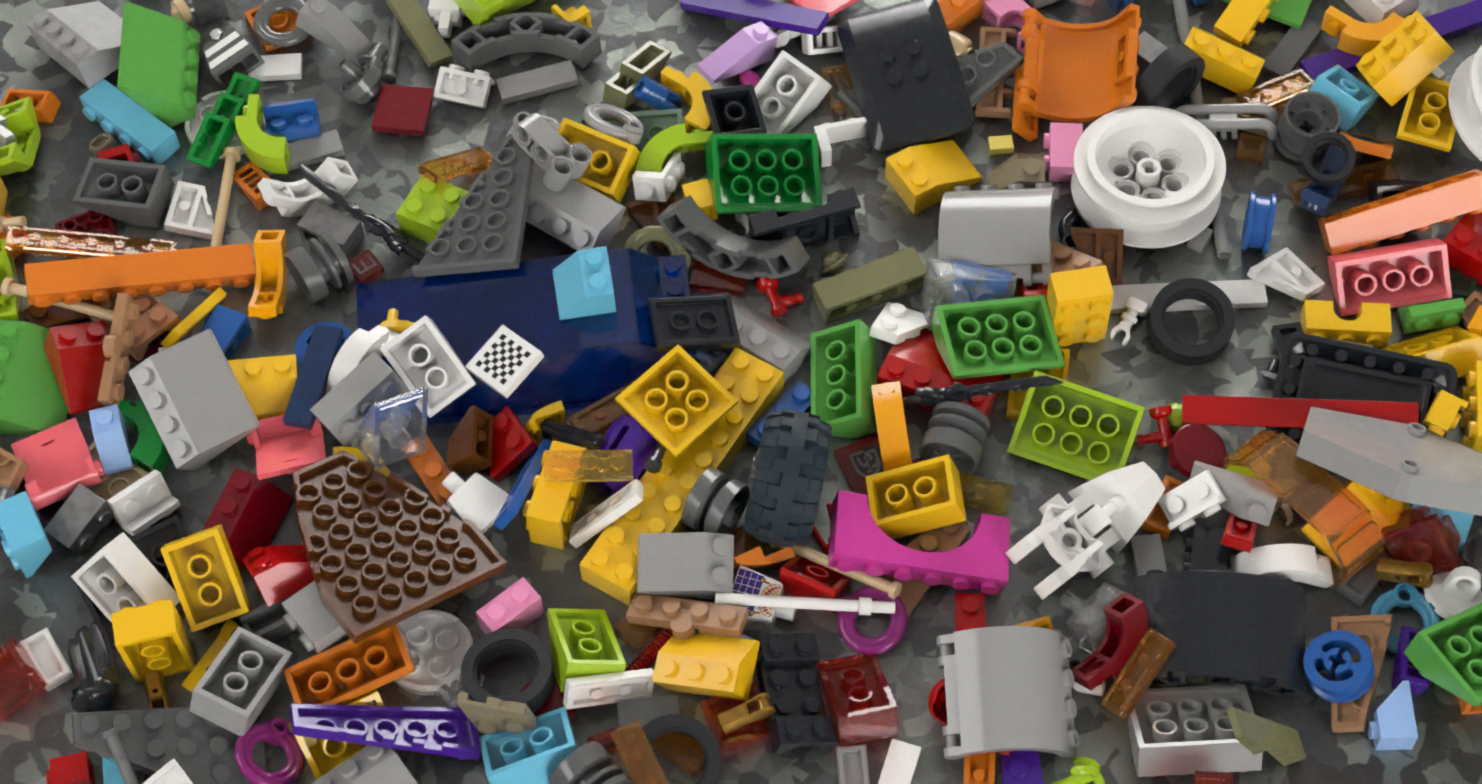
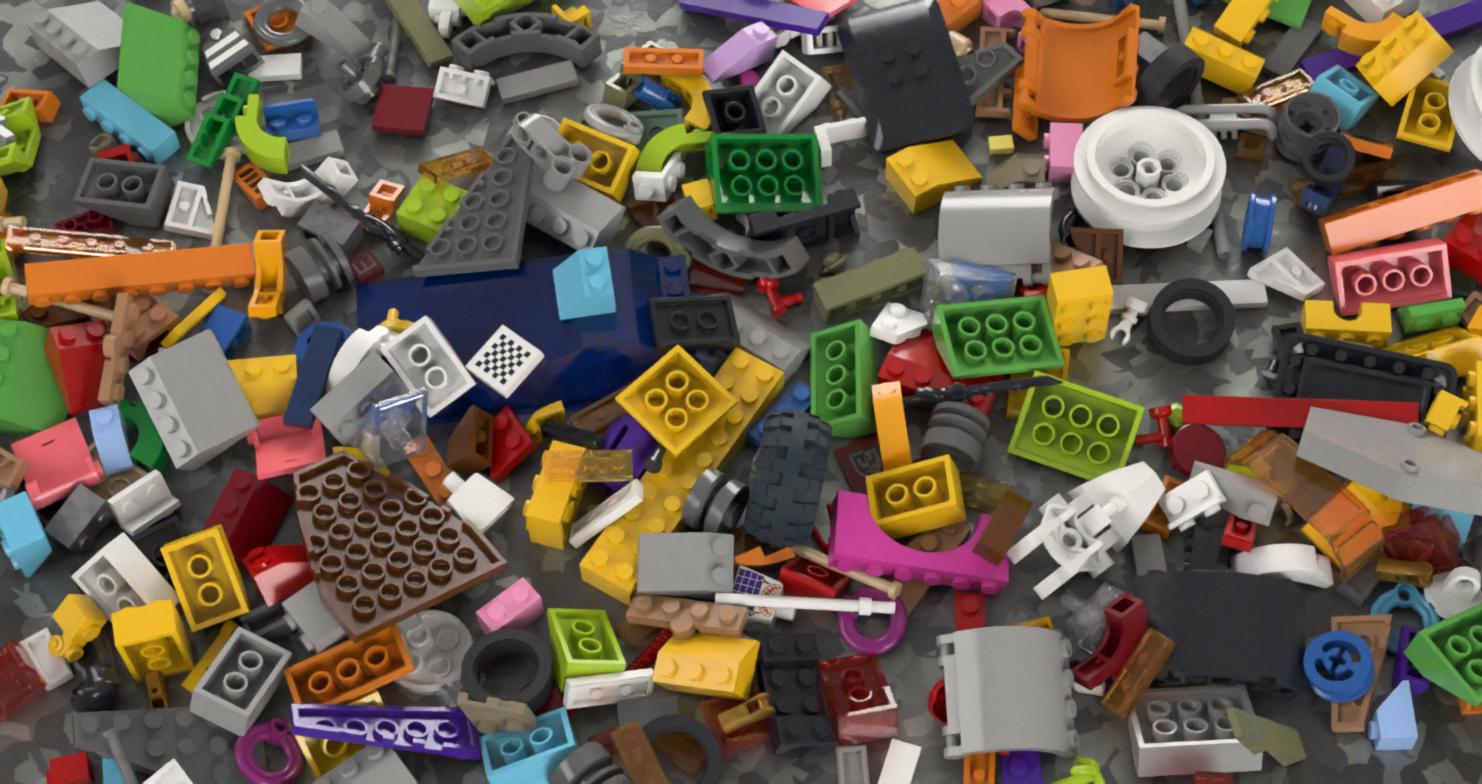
(80, 623): none -> yellow brick
(302, 317): none -> light grey tile
(384, 200): none -> orange slope
(522, 486): blue tile -> none
(663, 61): none -> orange plate
(1002, 527): none -> reddish brown slope
(1088, 17): none -> tan bar

